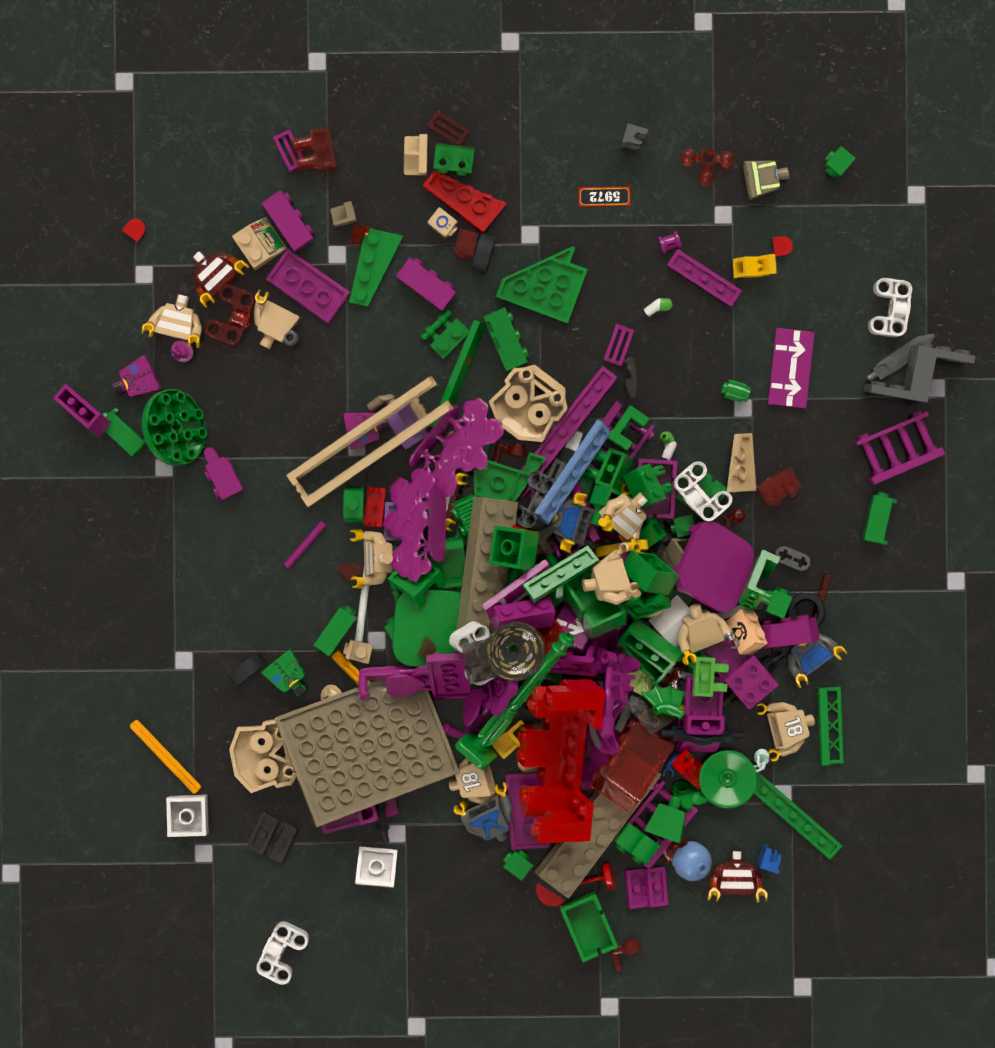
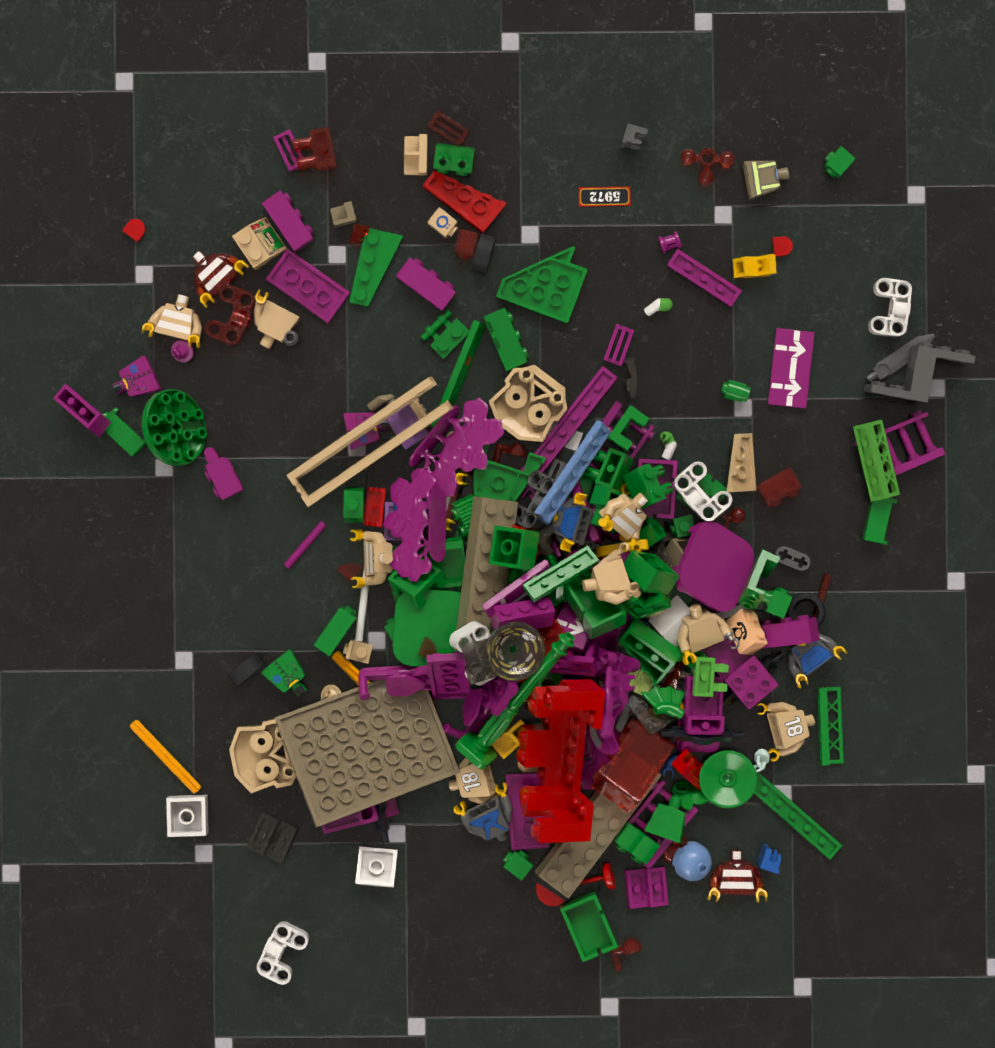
(873, 460): none -> bright green fence

